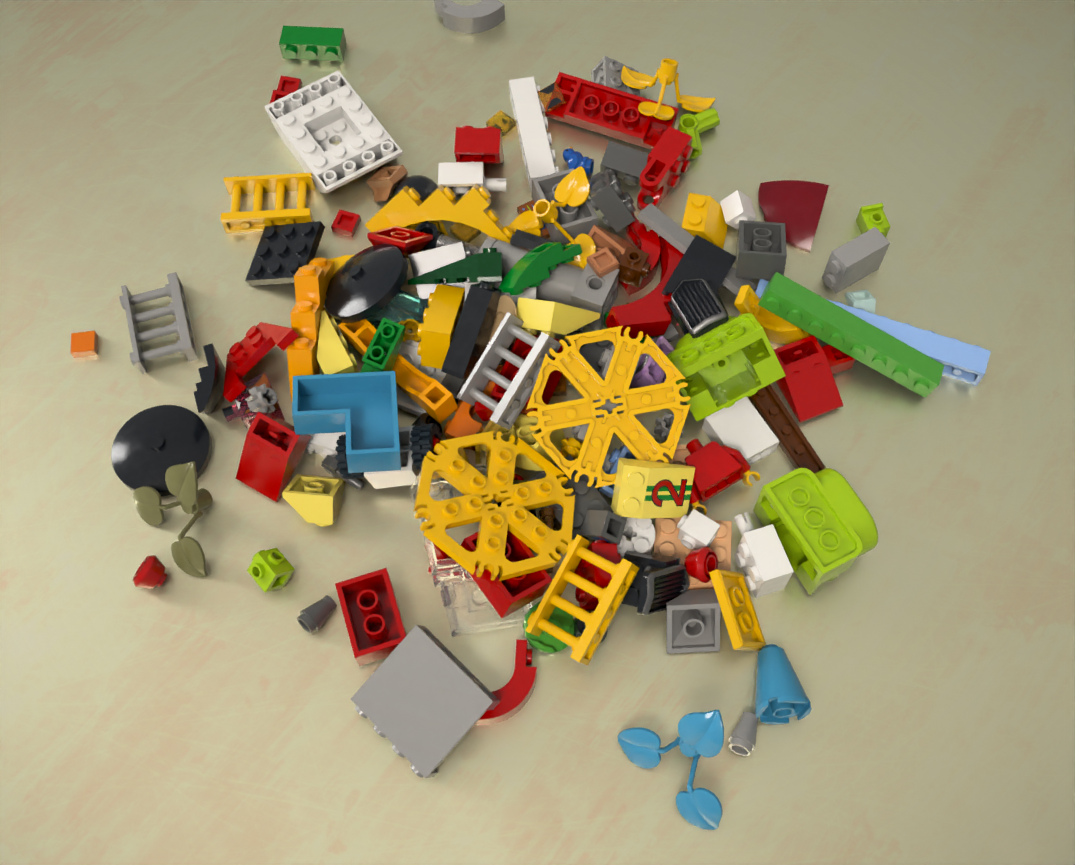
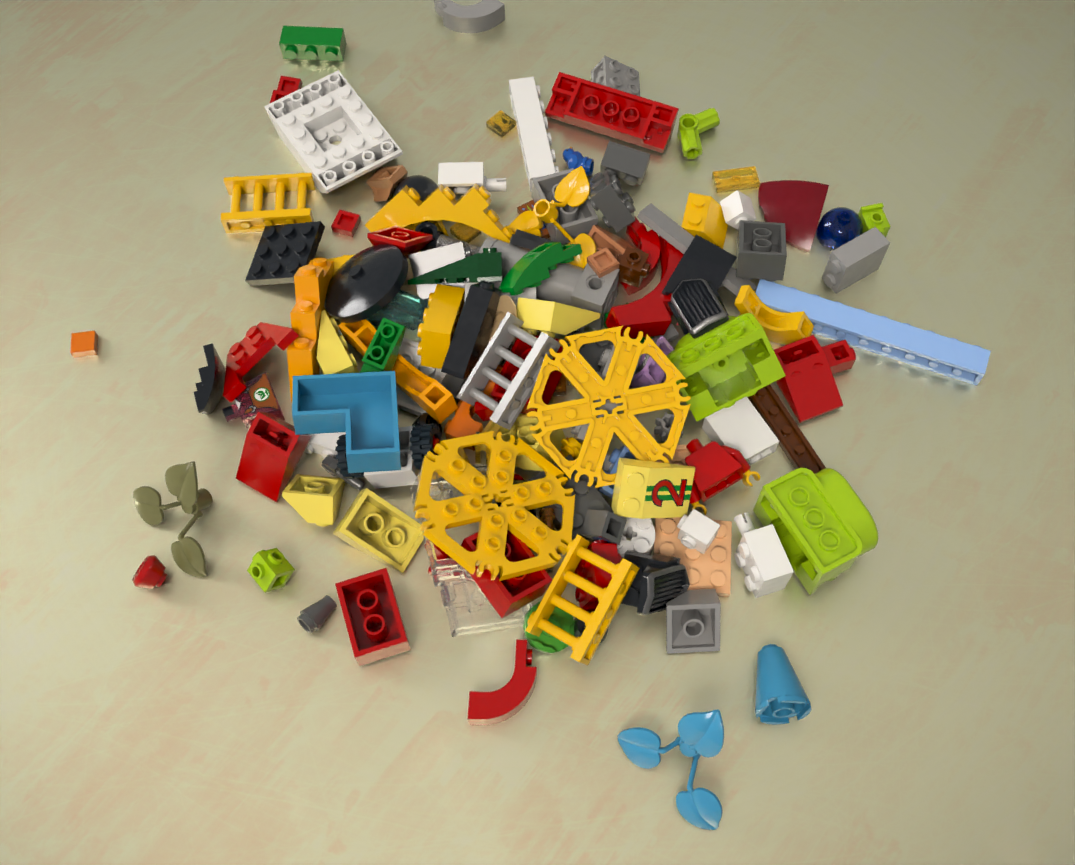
(157, 441): black dish -> none
(181, 326): light grey fence -> none
(262, 399): light grey gear -> none
(380, 530): none -> light yellow slope
(412, 325): yellow plate -> none
(423, 700): light grey panel -> none
(478, 145): red slope -> none
(551, 97): clear orange tile -> none
(665, 166): red brick -> none
(666, 76): yellow plant -> none
(700, 563): red cone -> none
(736, 182): none -> clear yellow tile
(737, 610): yellow tile -> none
(743, 737): light grey cone -> none
(839, 227): none -> clear blue cylinder
(851, 335): bright green brick -> none
(861, 300): light aqua slope -> none

